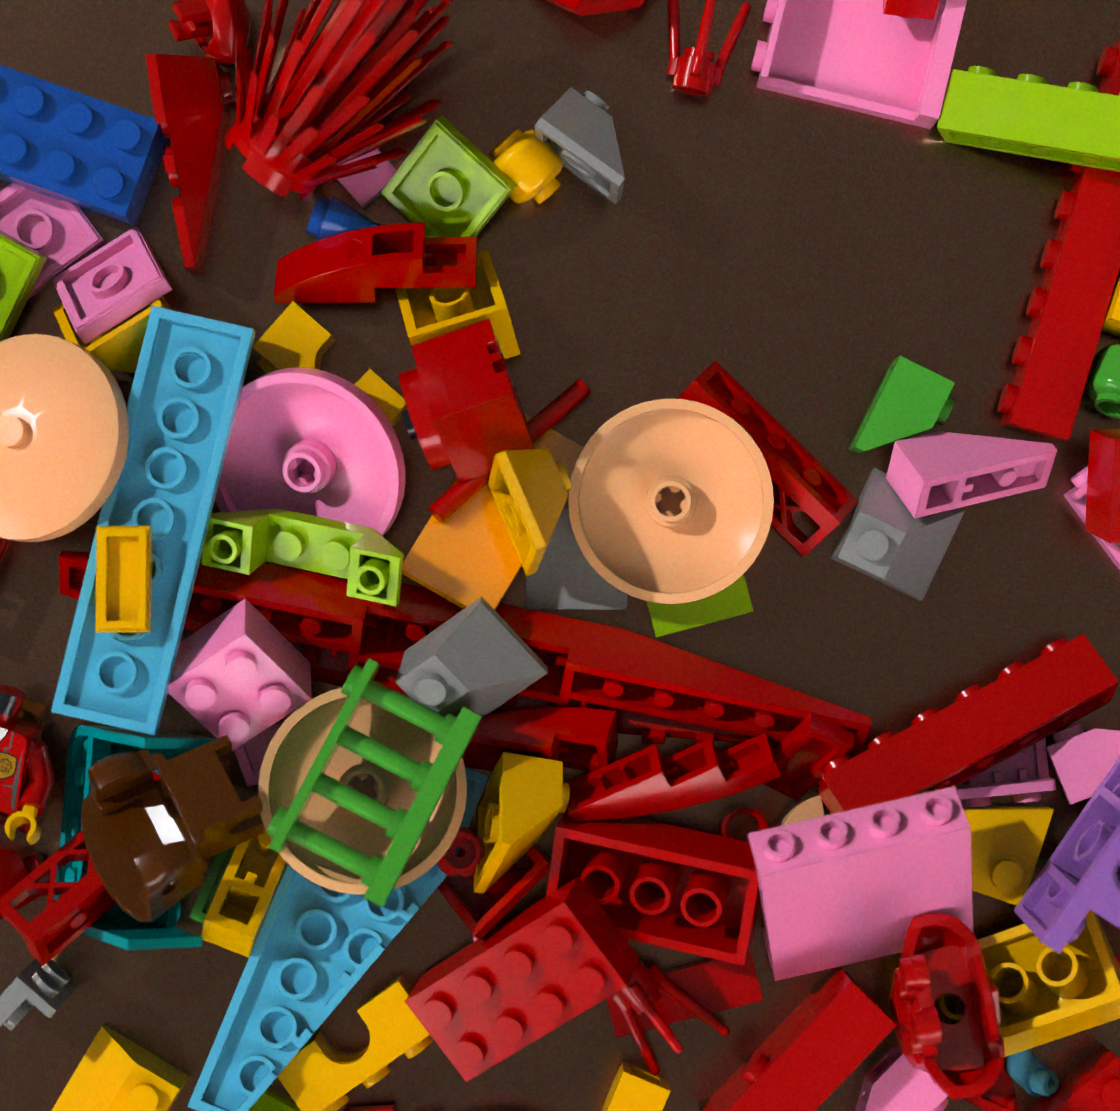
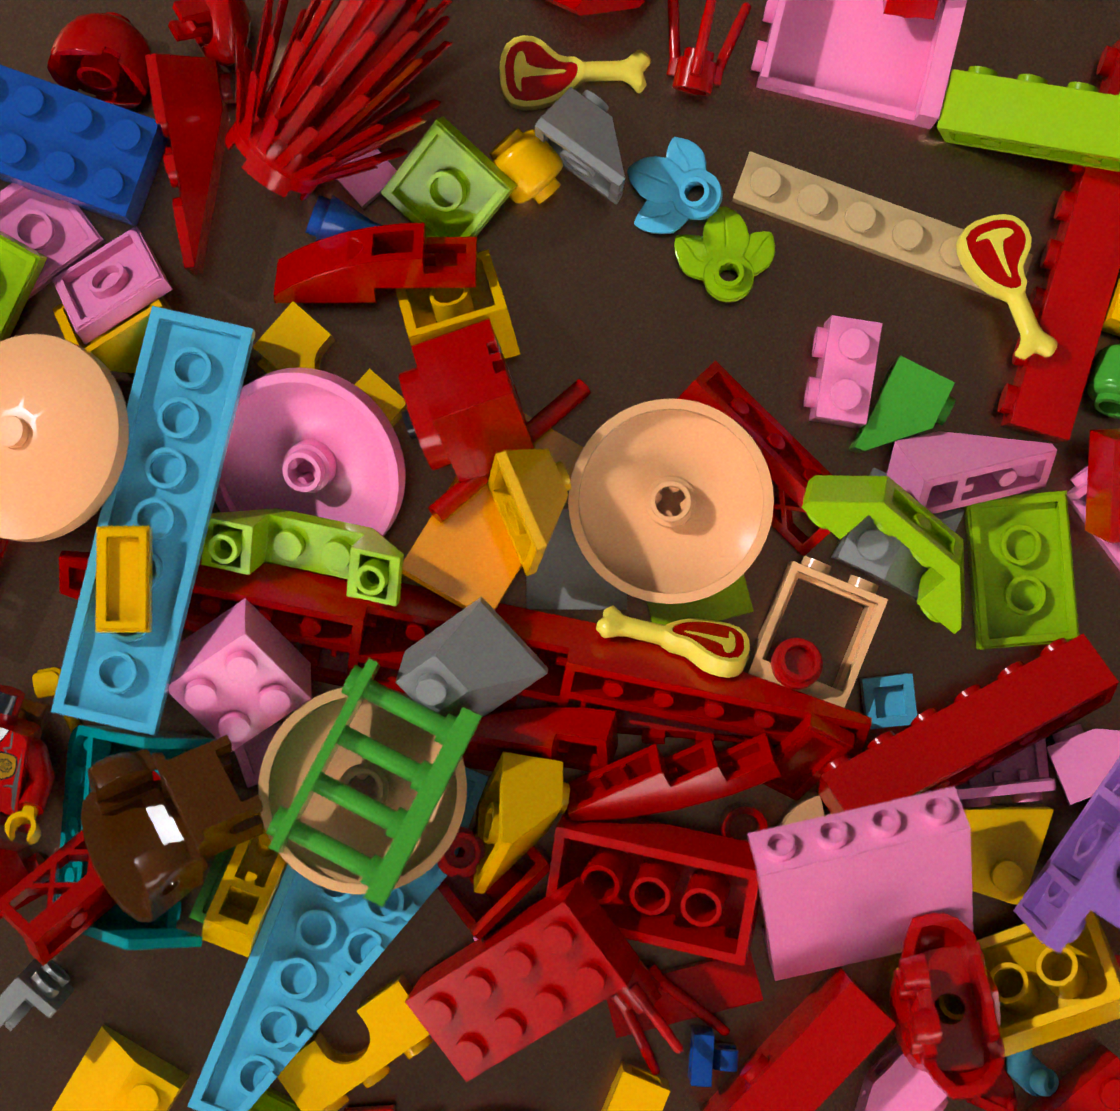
(45, 685): none -> yellow hand
(102, 58): none -> red cylinder
(536, 76): none -> light yellow piece
(667, 186): none -> medium azure plate
(707, 643): none -> light yellow piece
(707, 1055): none -> blue tile
(723, 248): none -> lime plate
(796, 663): none -> red plate
(844, 371): none -> bright pink brick
(844, 501): none -> lime slope
(853, 218): none -> tan plate
(856, 590): none -> light nougat window
(889, 700): none -> medium azure plate
(994, 259): none -> light yellow piece
(1021, 570): none -> lime tile

